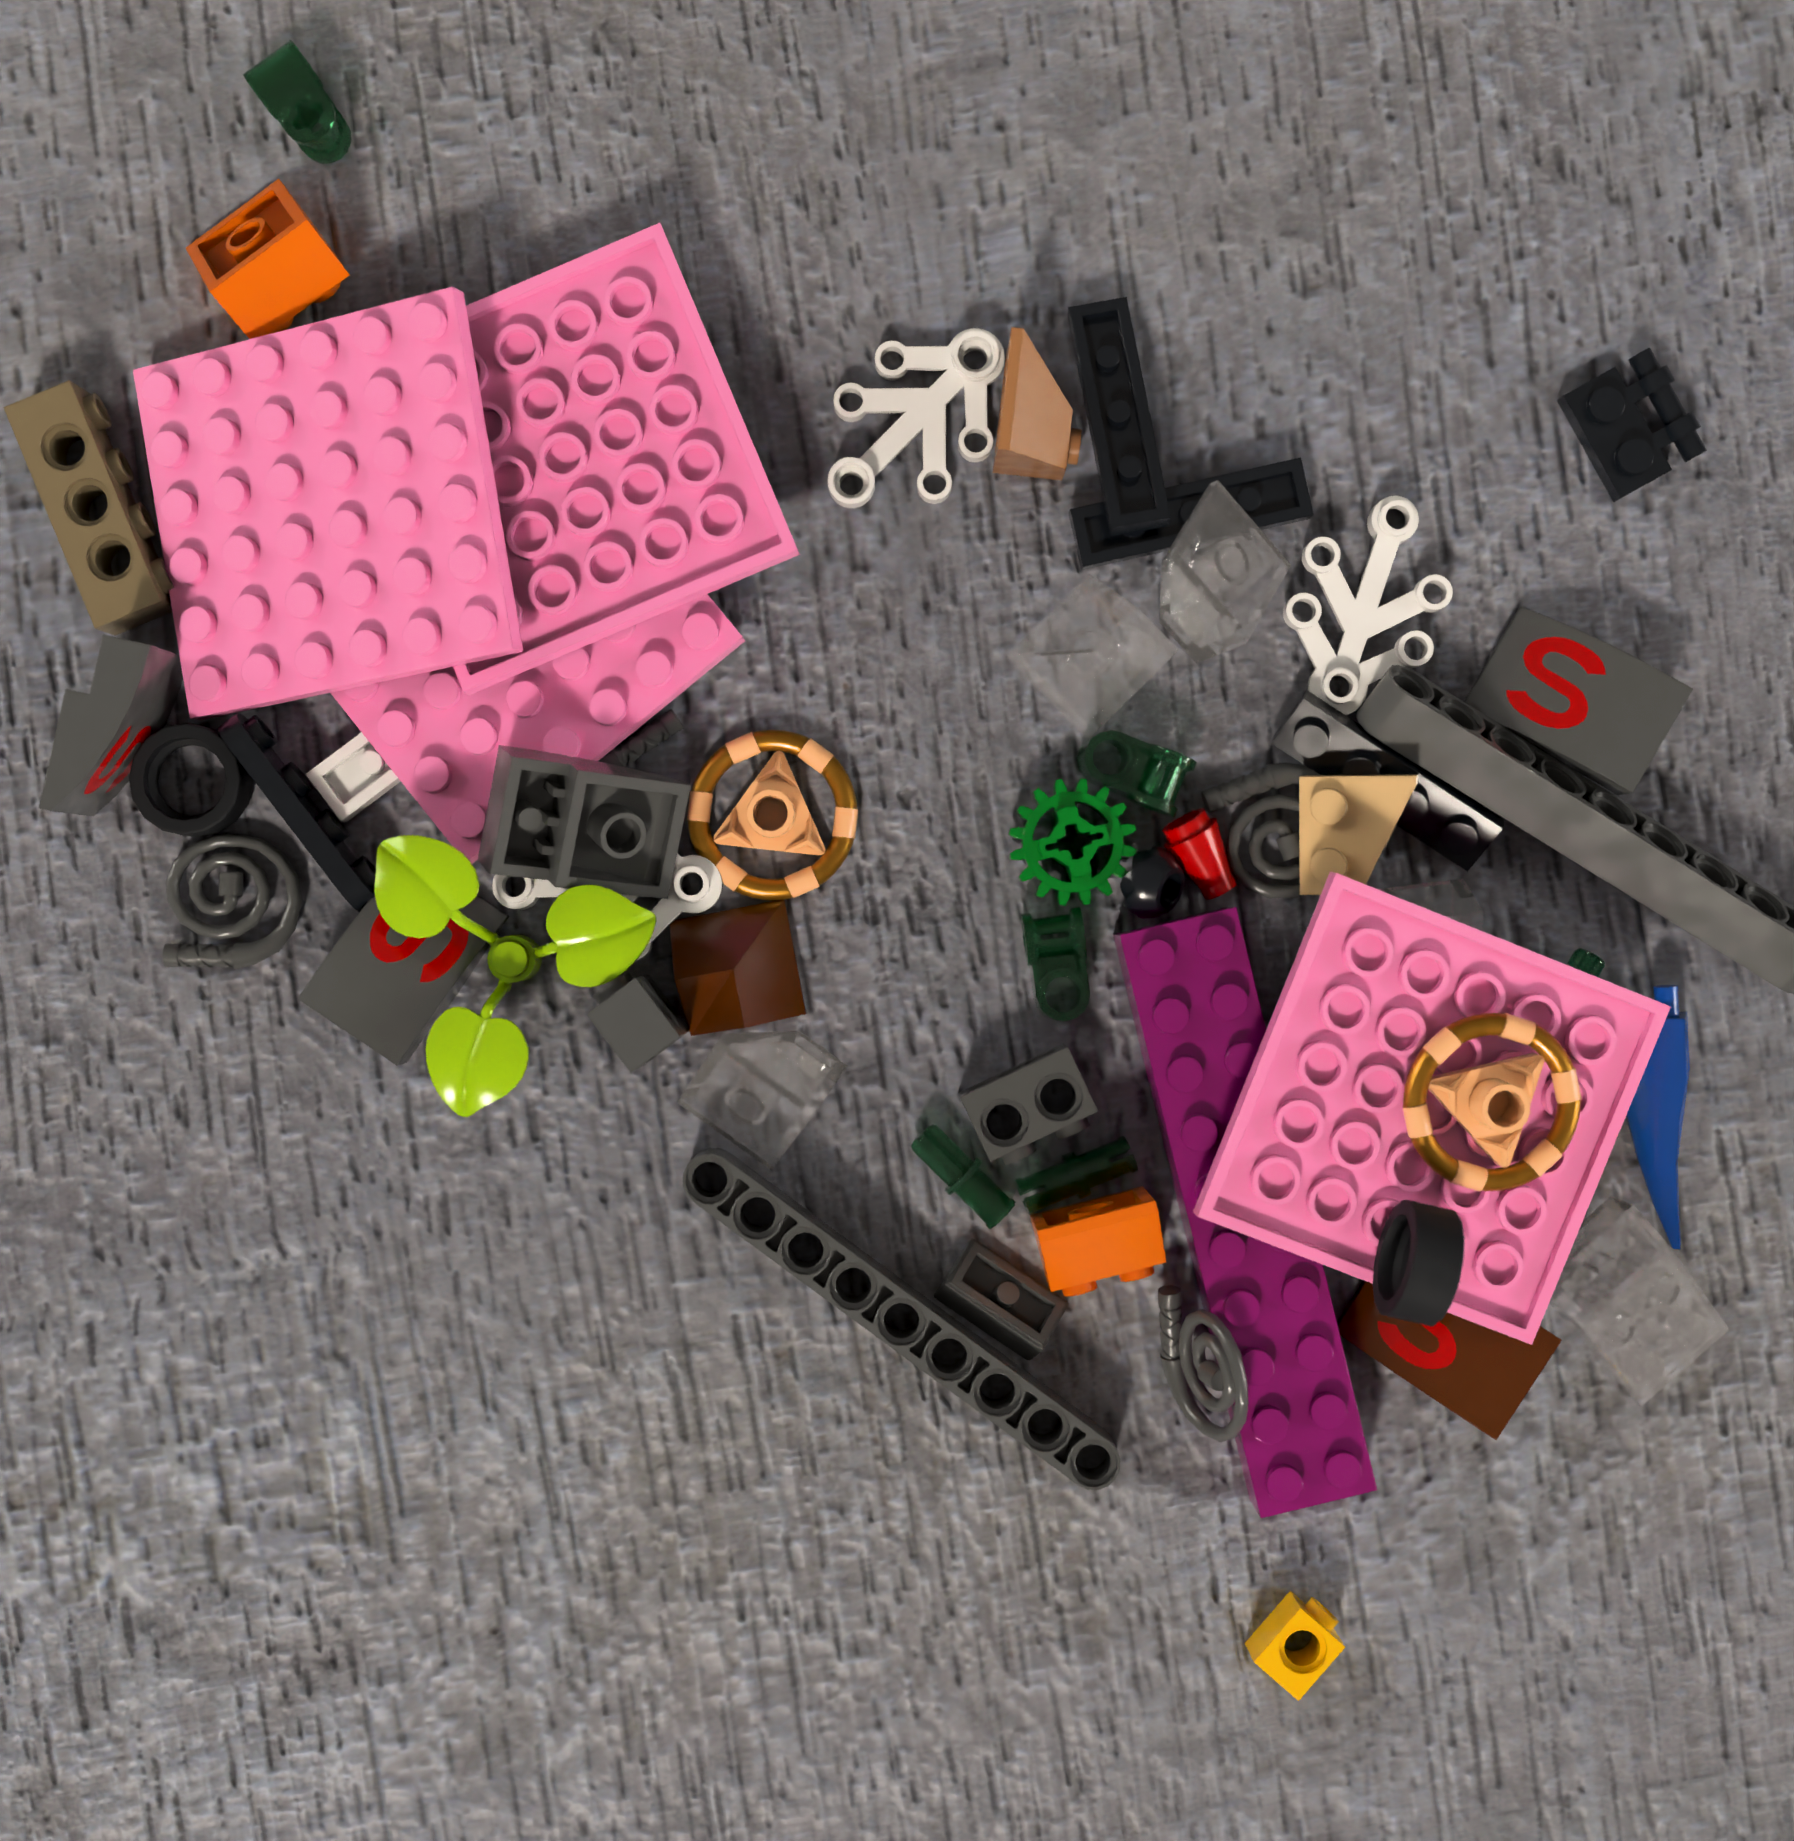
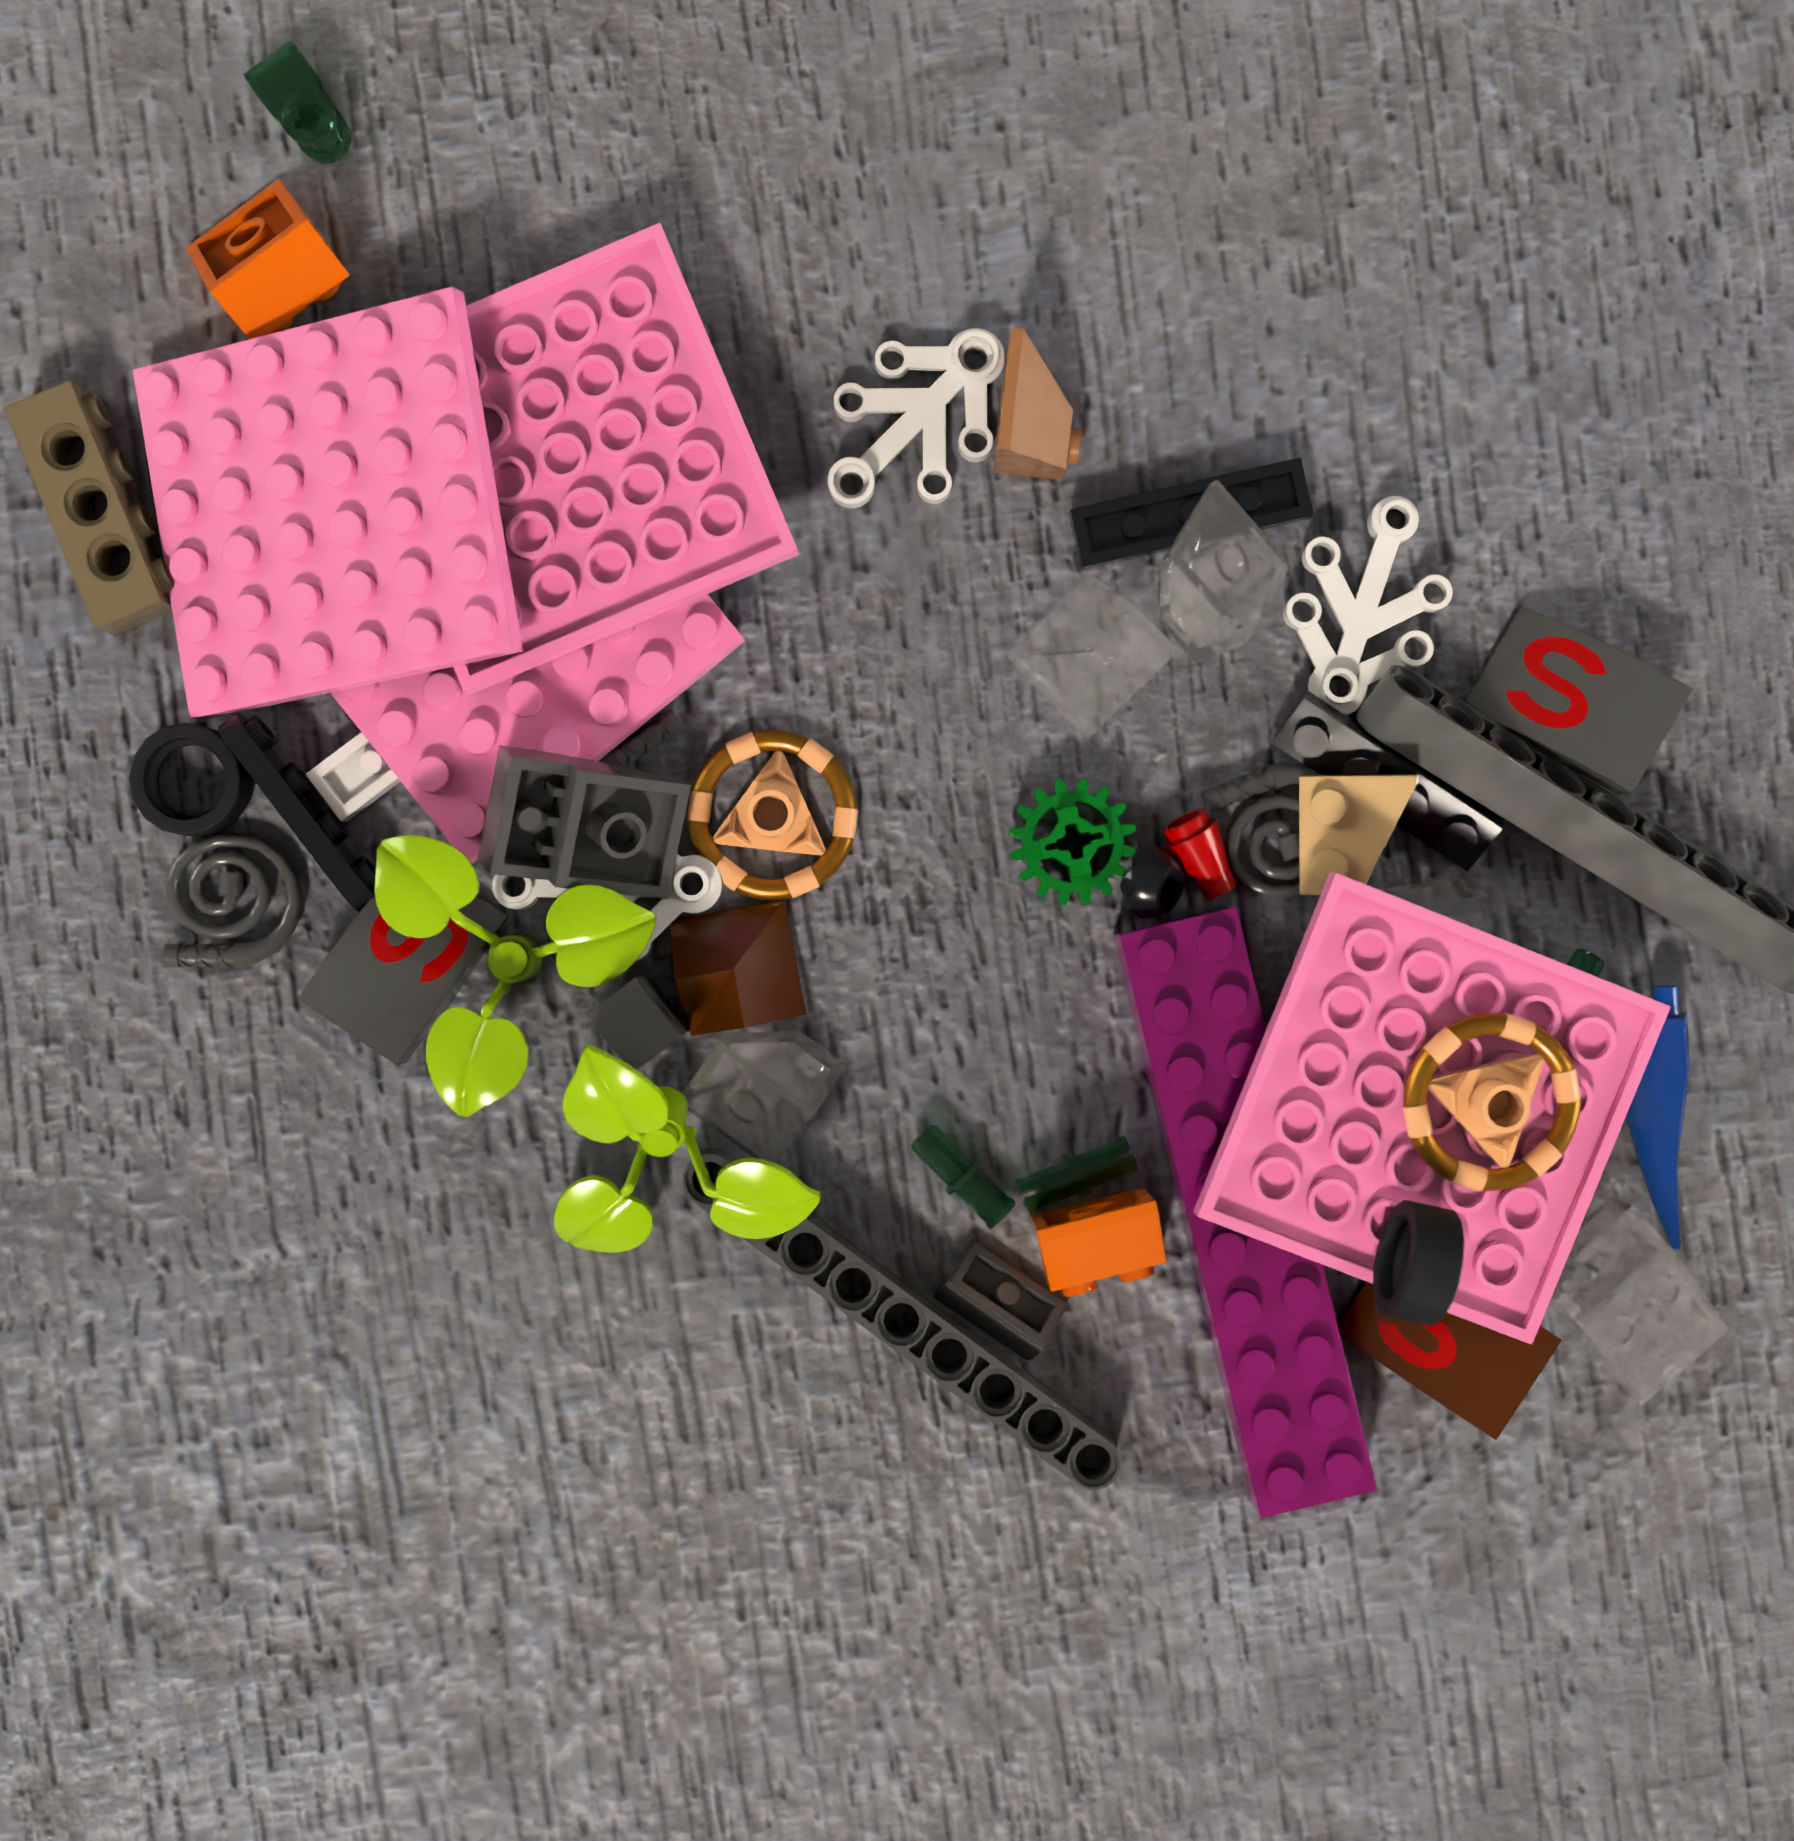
(104, 729): dark grey slope -> none
(615, 1100): none -> lime plant
(1022, 1089): dark grey brick -> none
(1057, 959): clear green piece -> none
(1118, 416): black plate -> none
(1139, 771): clear green piece -> none
(1187, 1366): dark grey piece -> none
(1301, 1668): yellow brick -> none
(1615, 432): black plate -> none

